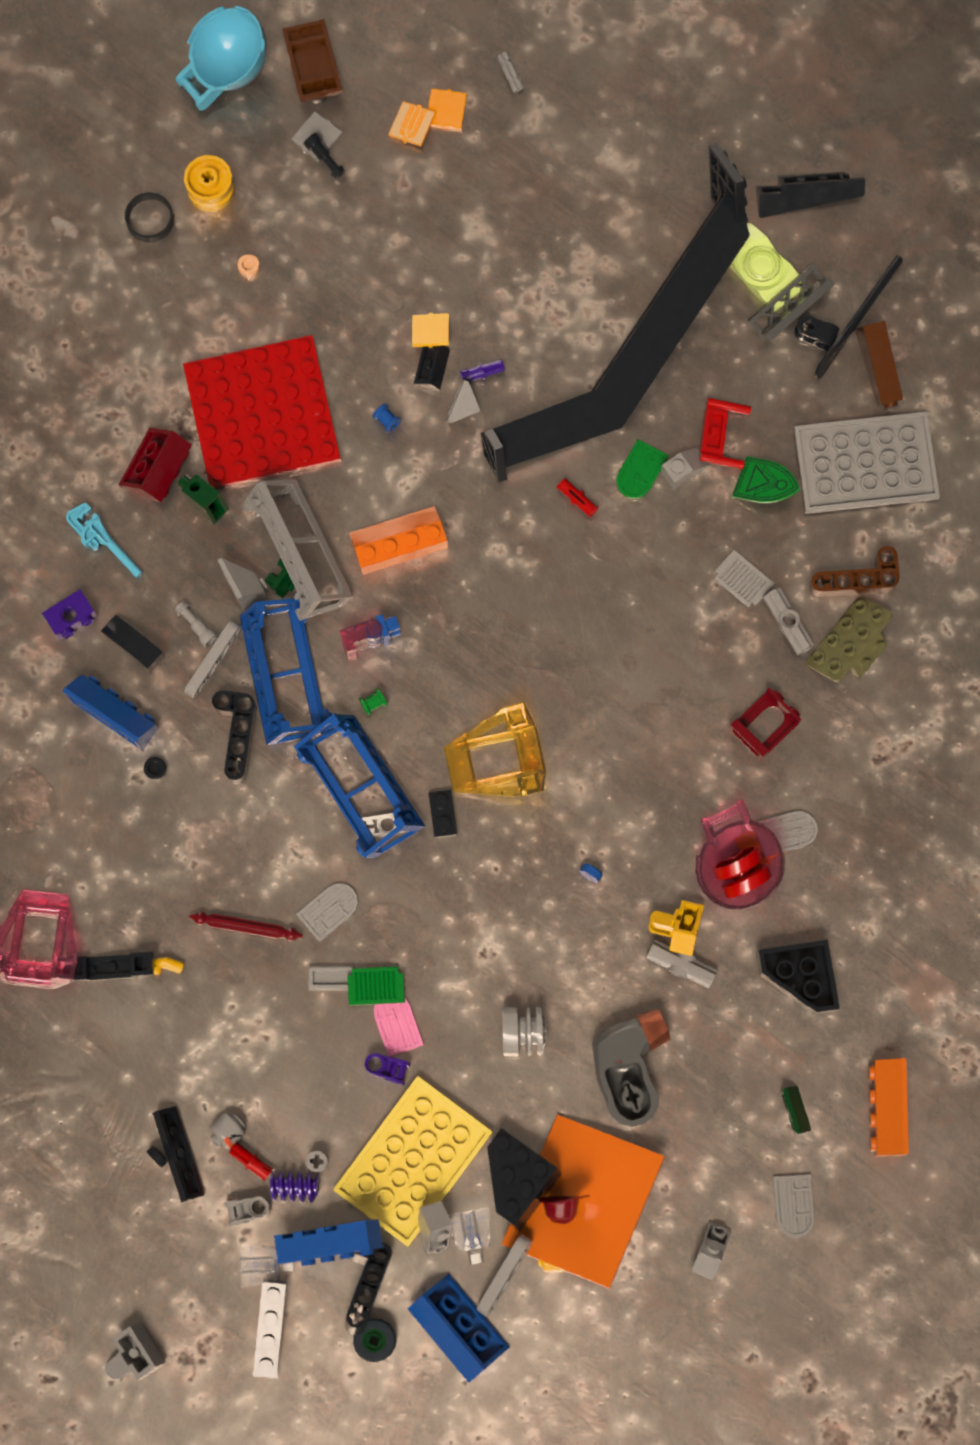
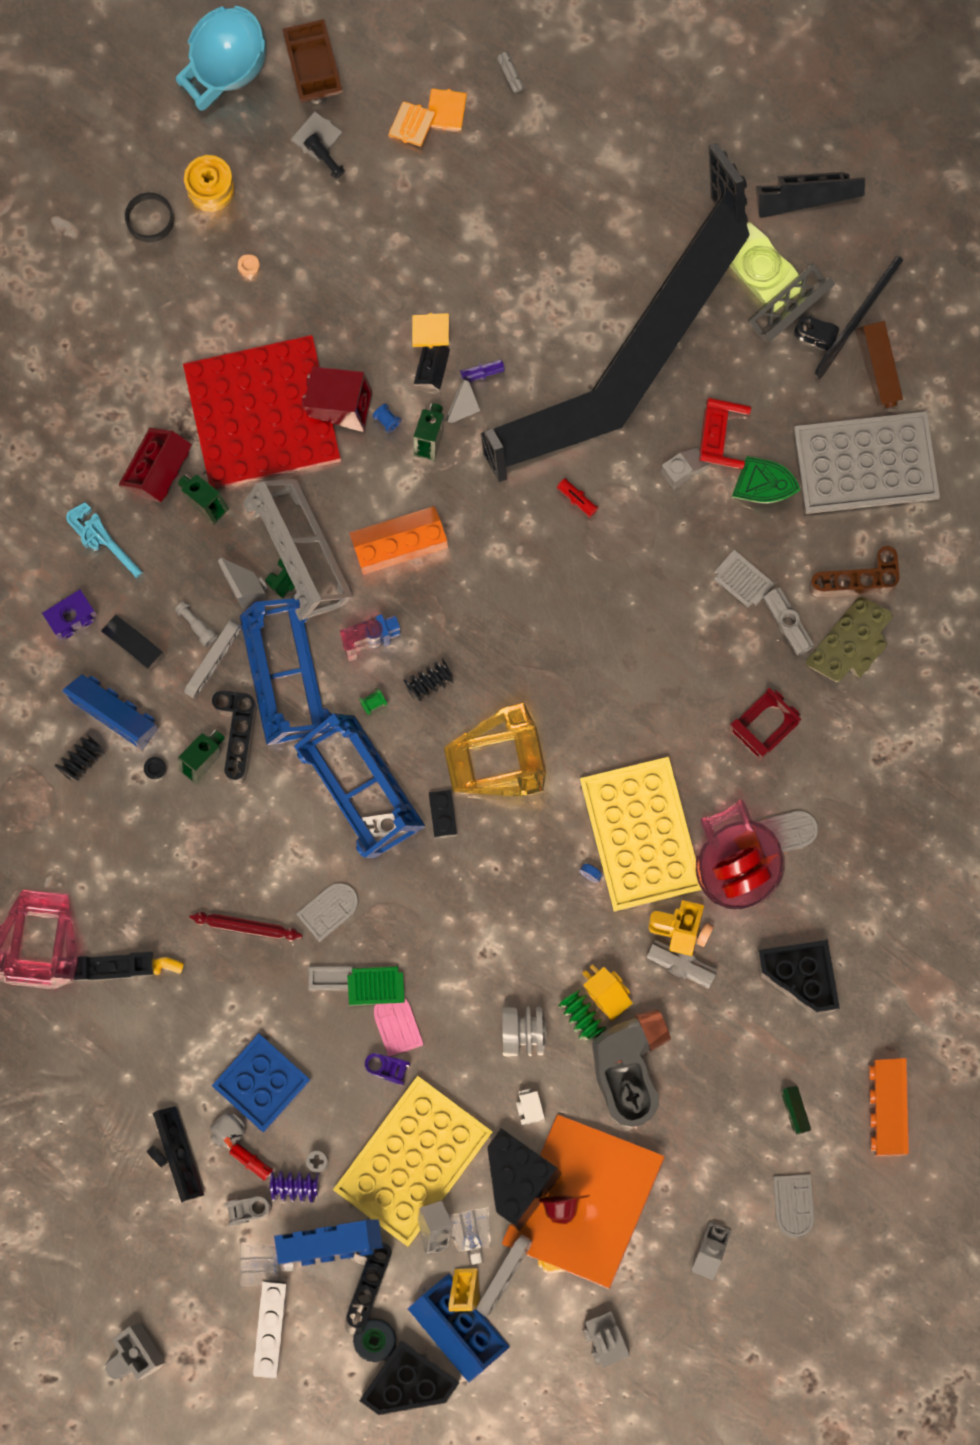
(80, 758): none -> black piece
(200, 756): none -> dark green torso
(261, 1083): none -> blue plate
(338, 397): none -> dark red slope
(408, 1383): none -> black brick
(428, 432): none -> dark green torso
(429, 681): none -> black piece
(465, 1290): none -> yellow slope
(529, 1107): none -> white brick
(582, 1016): none -> green piece
(606, 1339): none -> light grey brick
(607, 991): none -> yellow brick
(640, 470): green window -> none
(641, 834): none -> light yellow plate
(704, 935): none -> light nougat tile

